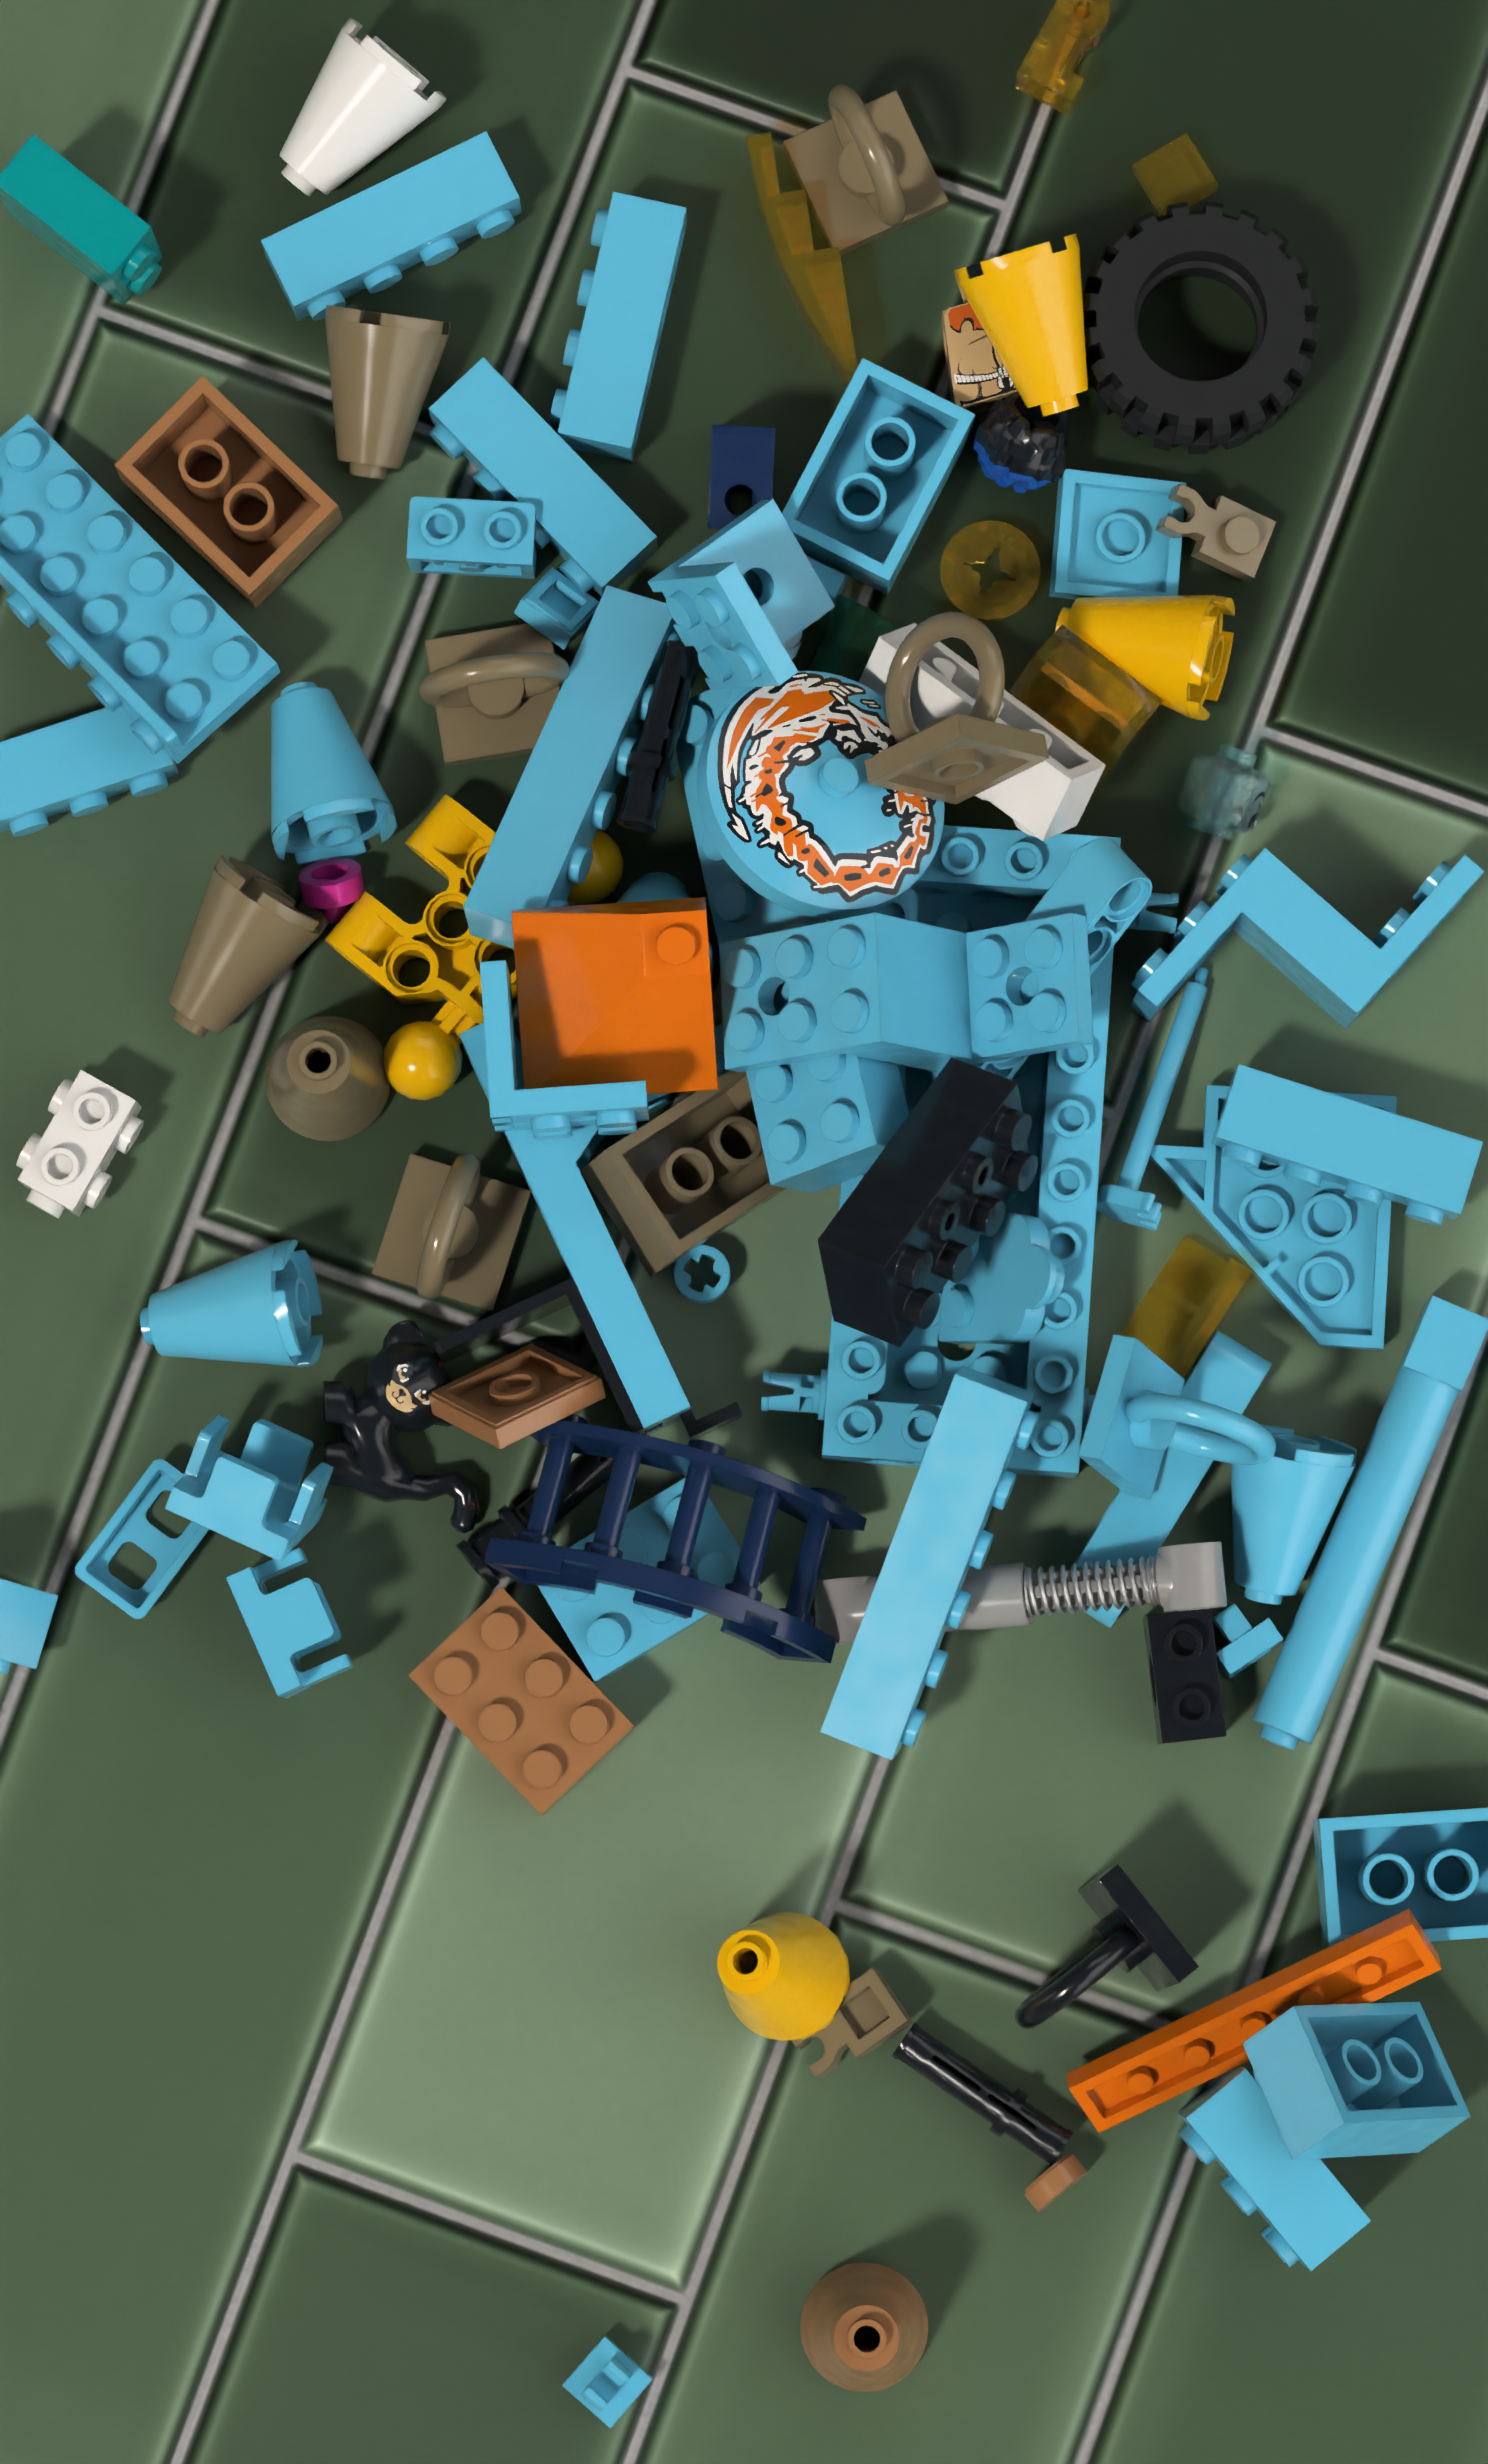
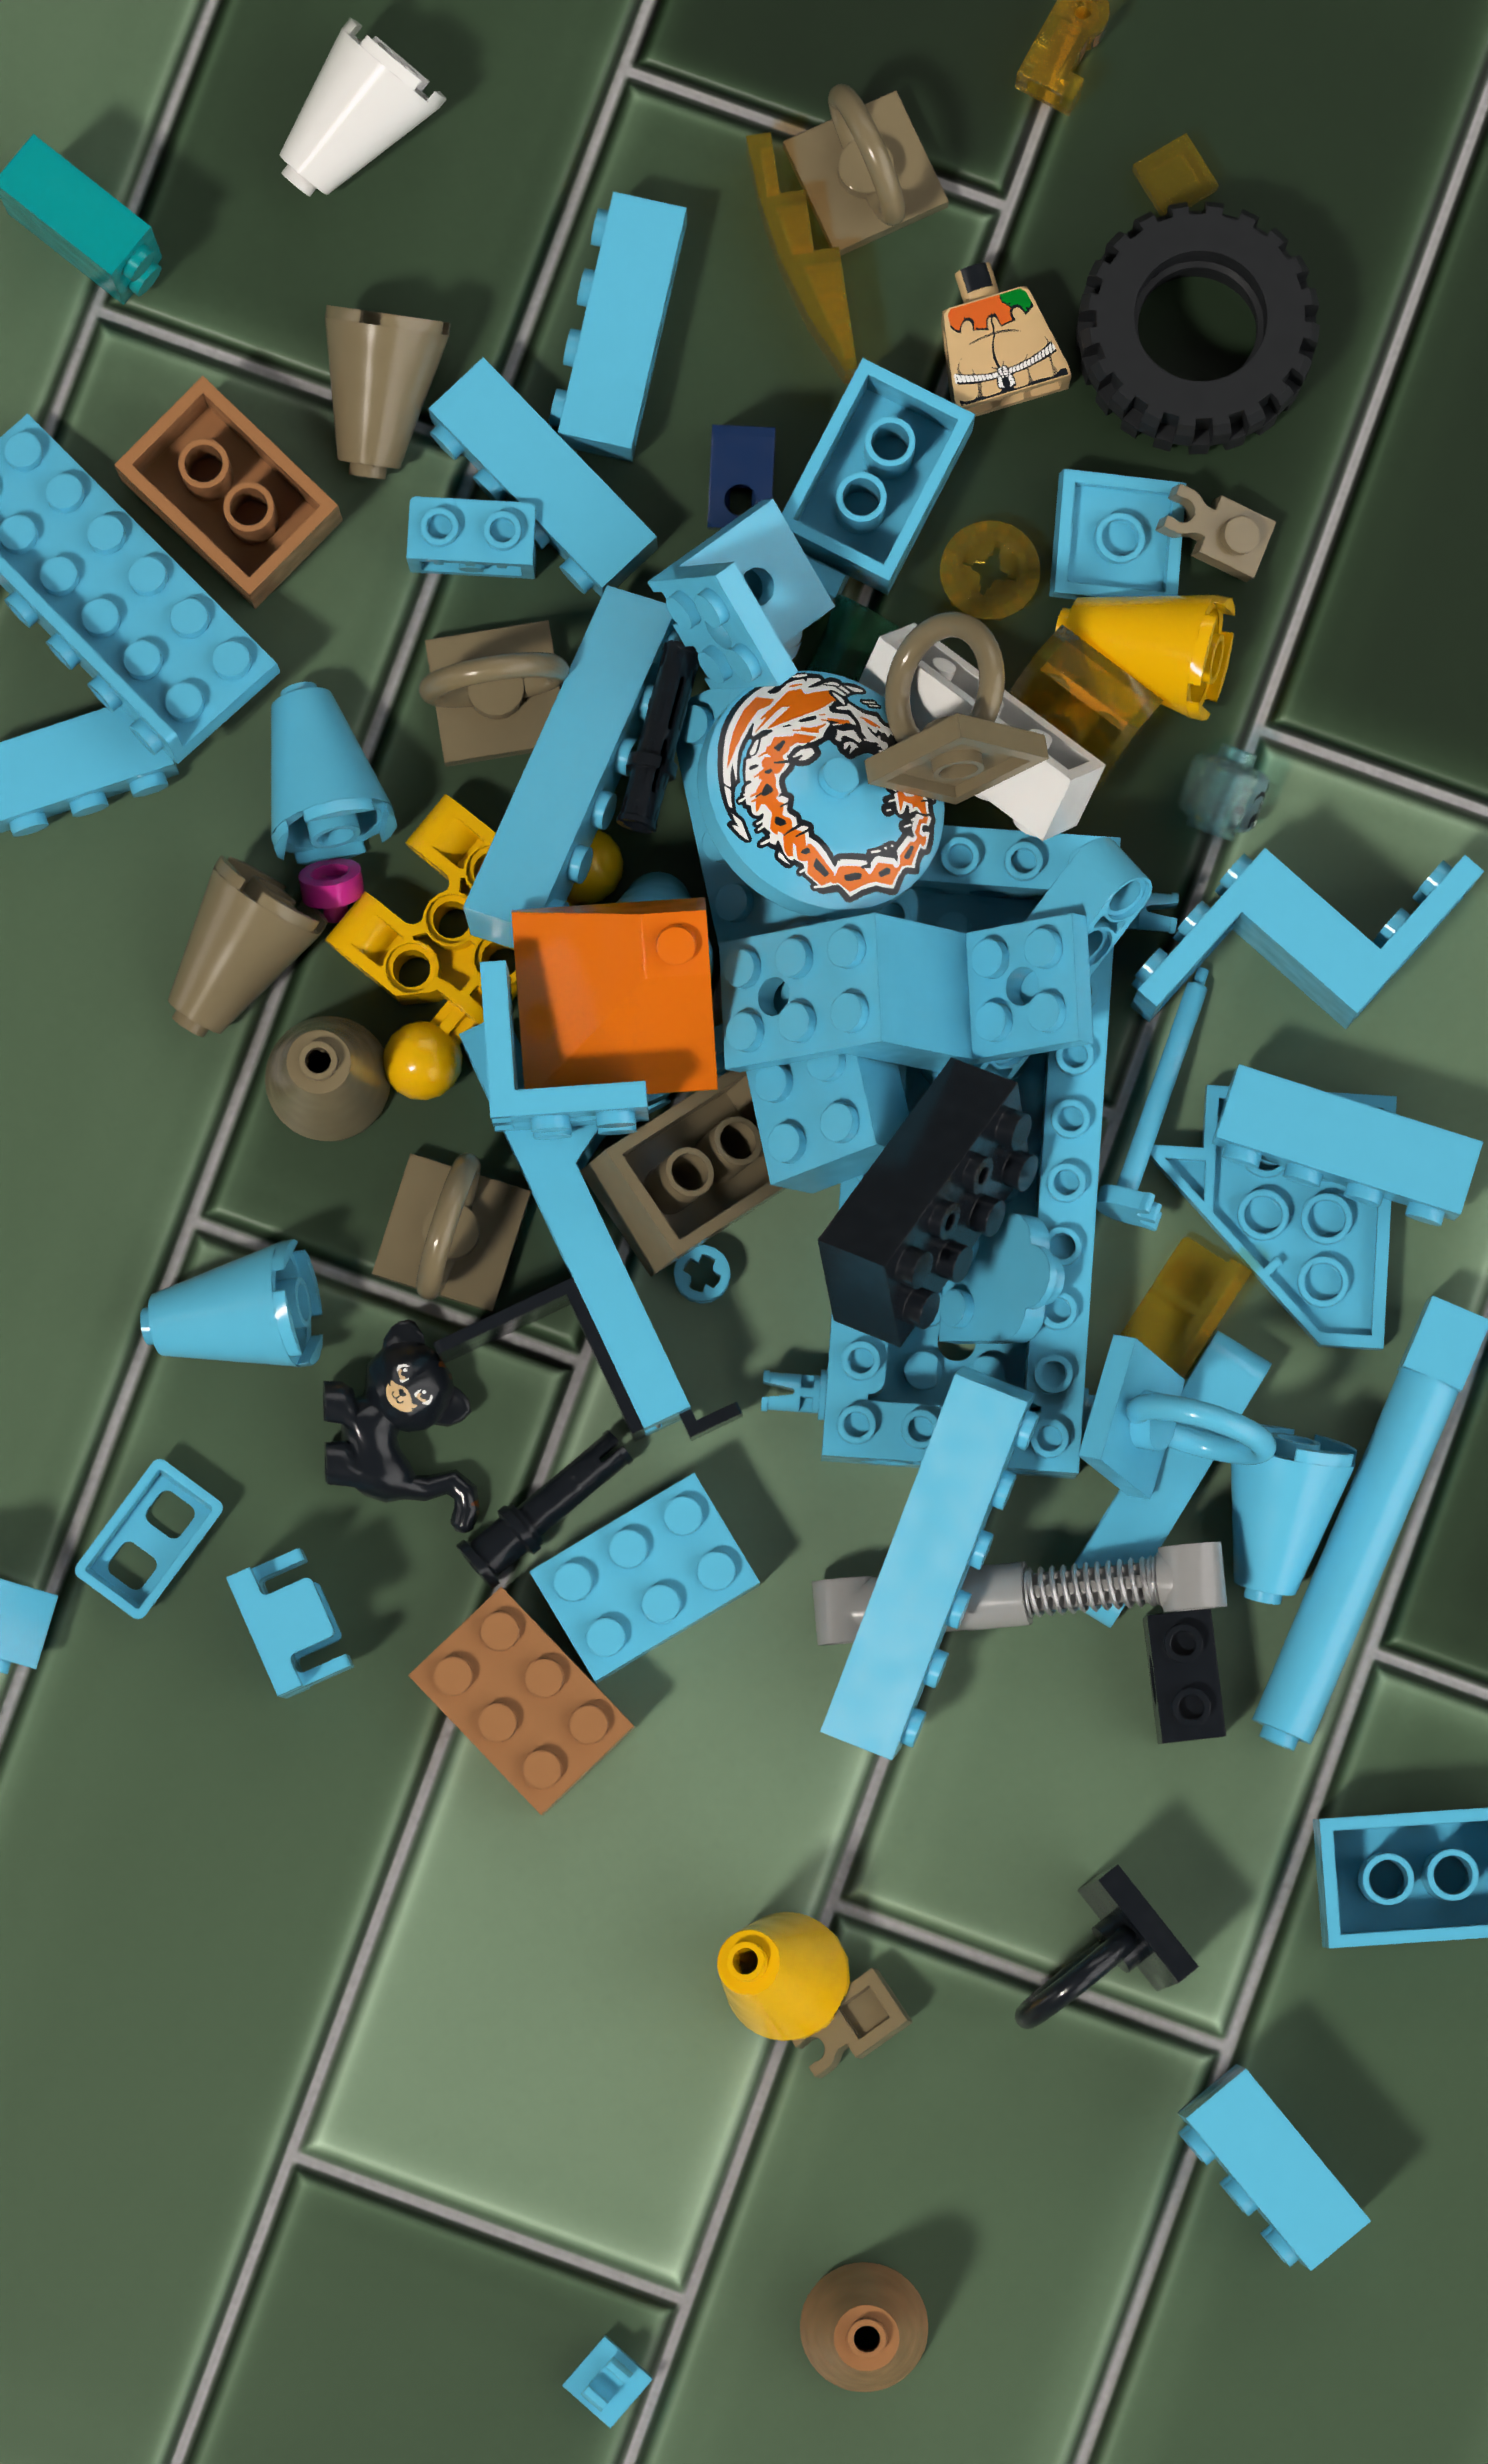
(71, 1157): white brick -> none
(253, 1496): medium azure panel -> none
(393, 227): medium azure brick -> none
(516, 1396): medium nougat tile -> none
(557, 608): medium azure tile -> none
(670, 1585): dark blue fence -> none
(1021, 445): black piece -> none
(1035, 321): yellow cone -> none
(1044, 2140): black pin -> none
(1054, 2182): medium nougat tile -> none
(1212, 2037): orange plate -> none
(1243, 1642): medium azure tile -> none
(1355, 2080): medium azure brick -> none

